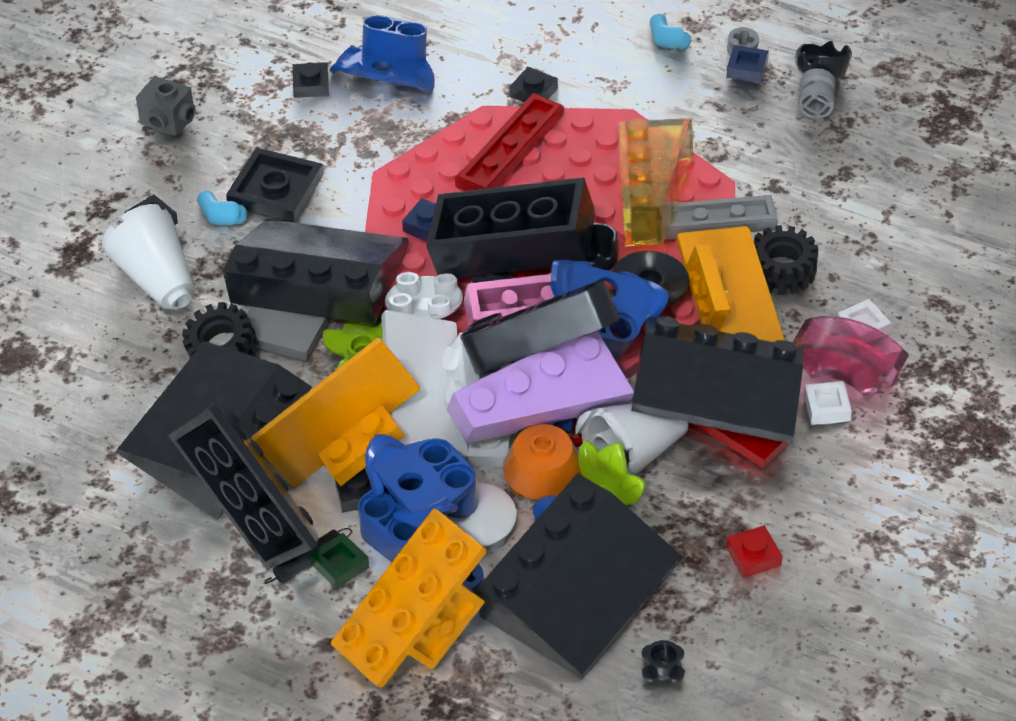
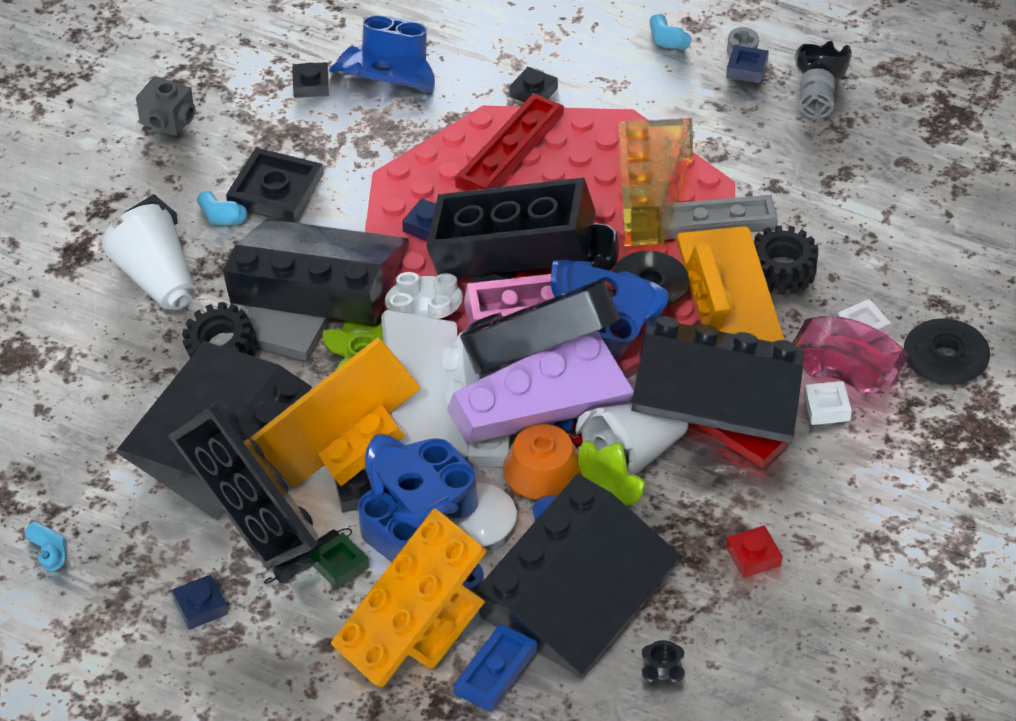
(52, 545): none -> medium azure arm
(199, 602): none -> dark blue plate
(495, 667): none -> blue plate
(968, 342): none -> black wheel

